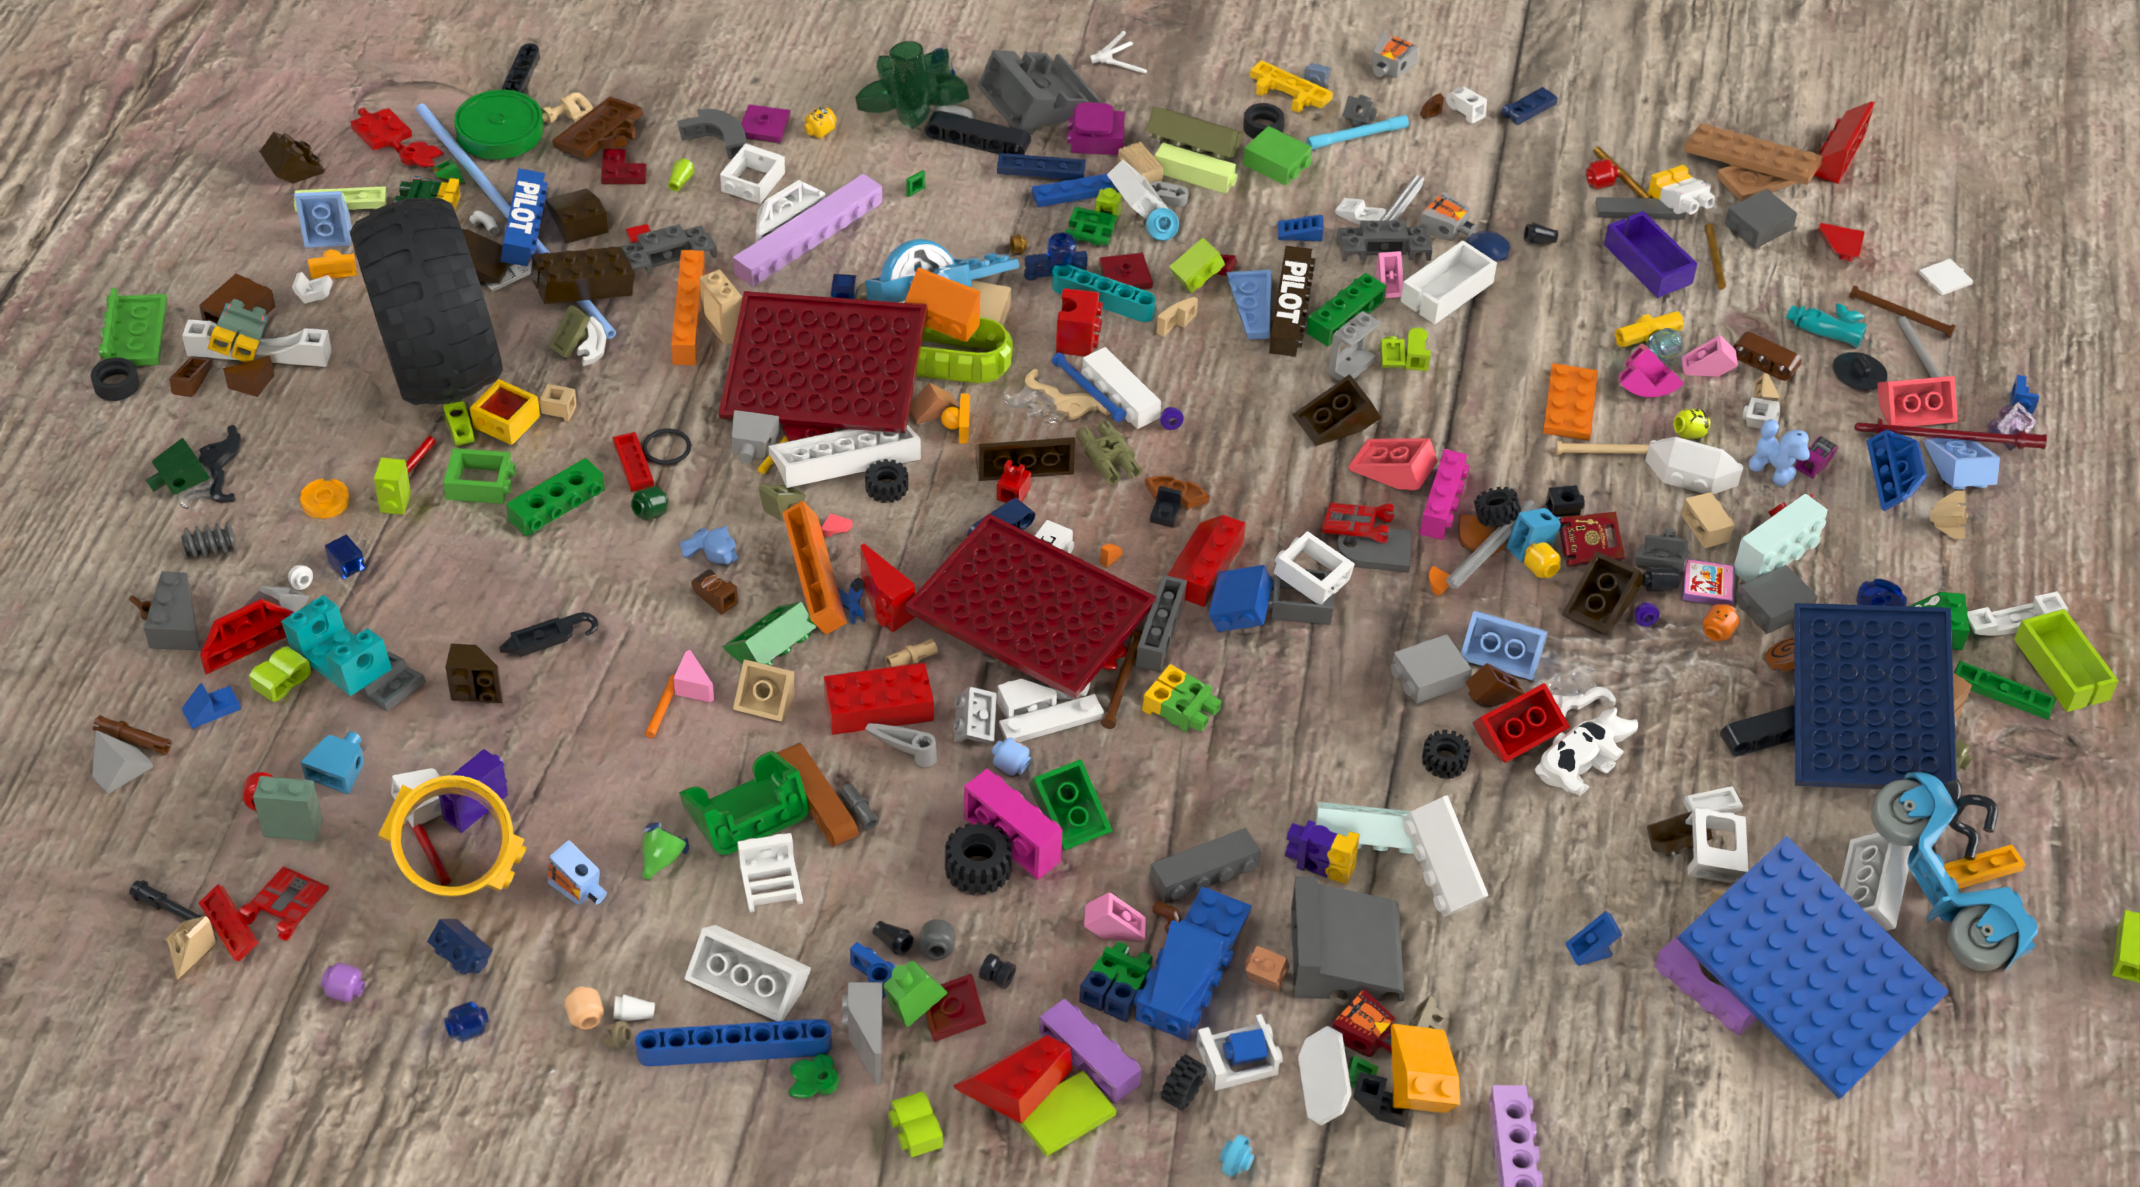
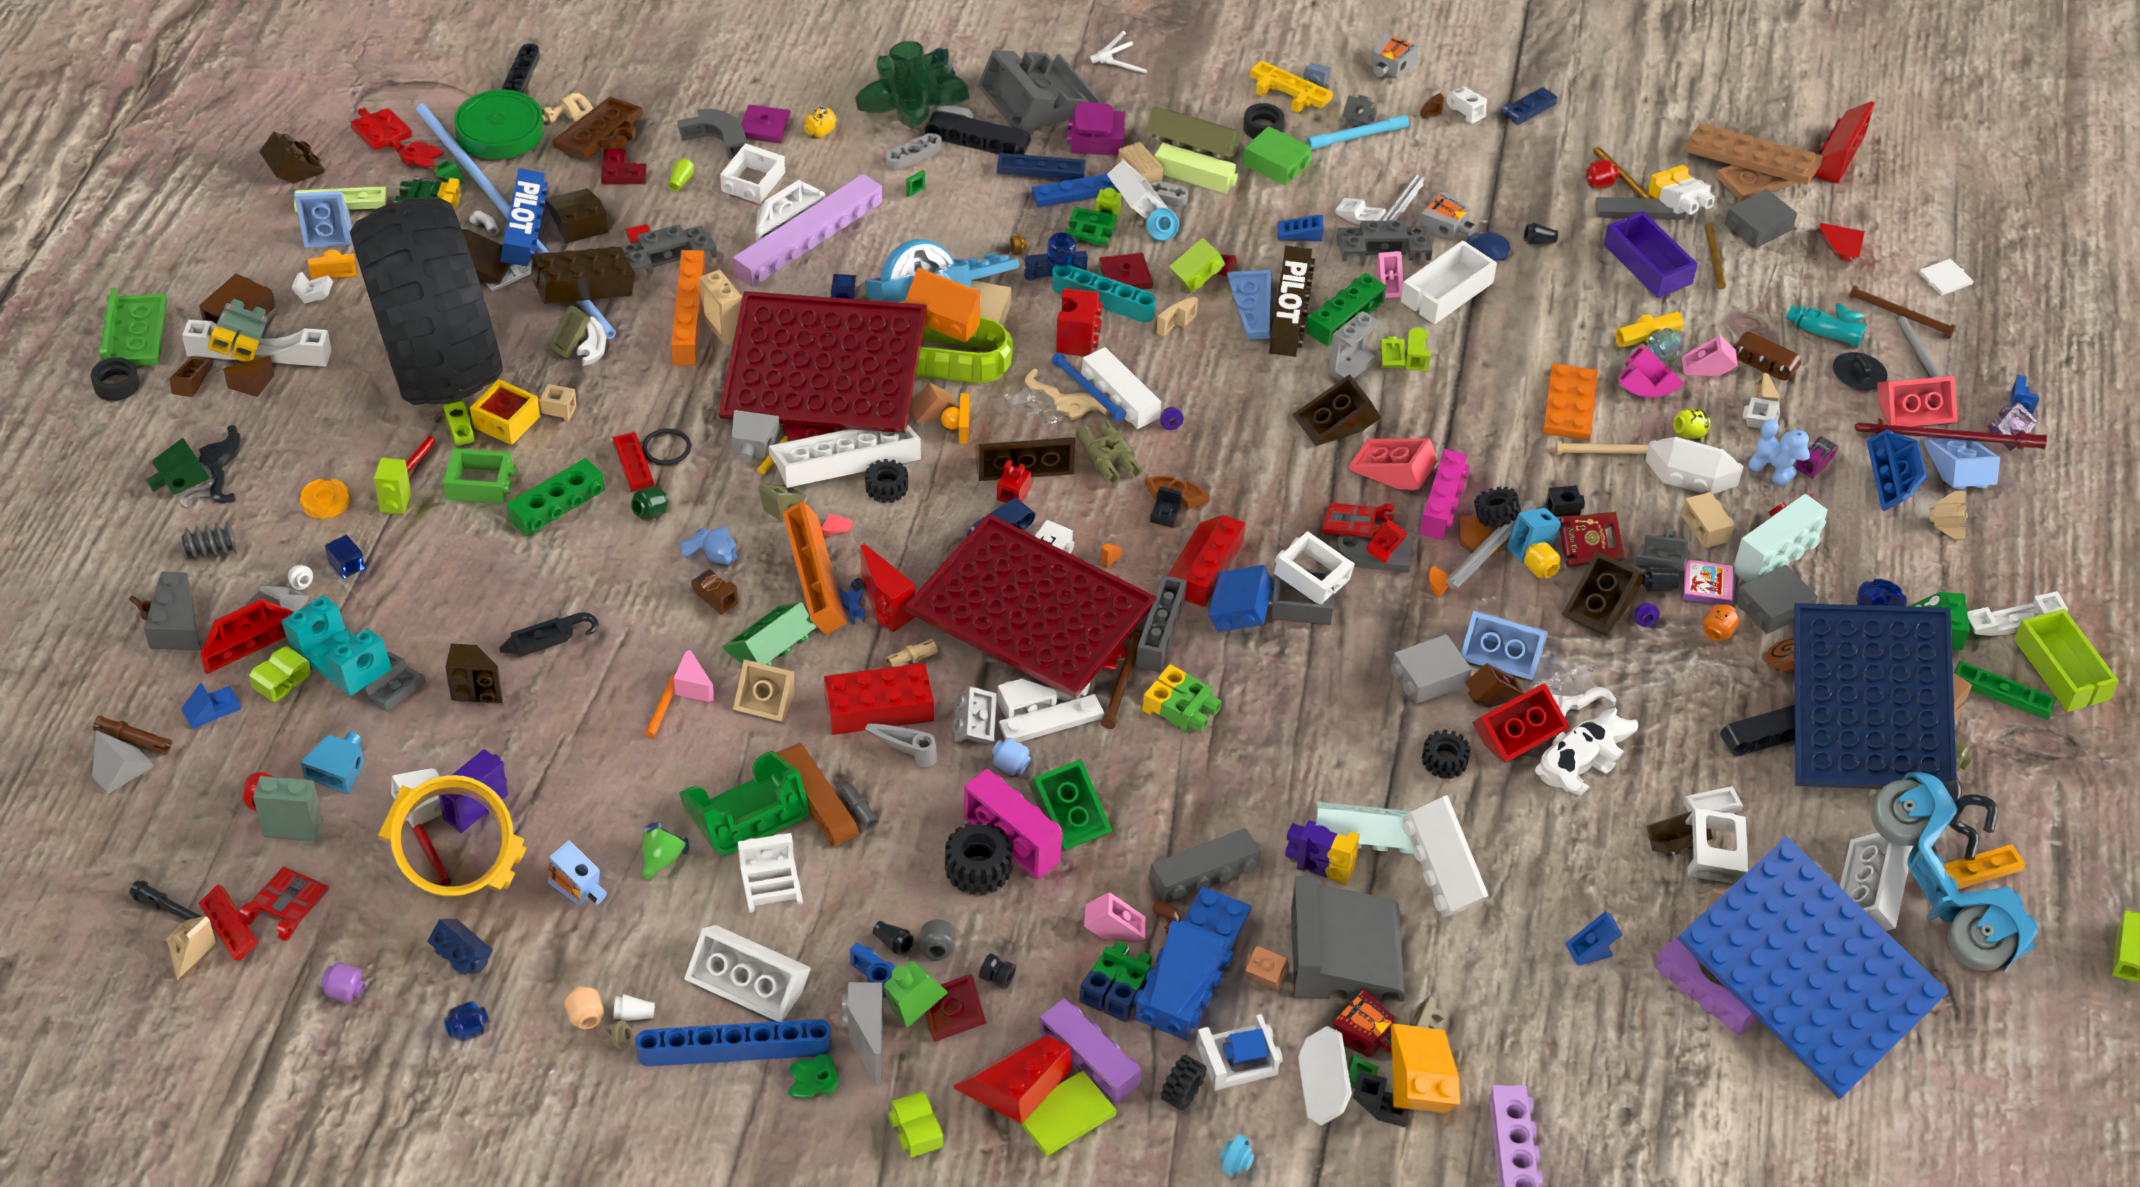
(901, 157): none -> light grey beam
(1385, 541): none -> red bracket

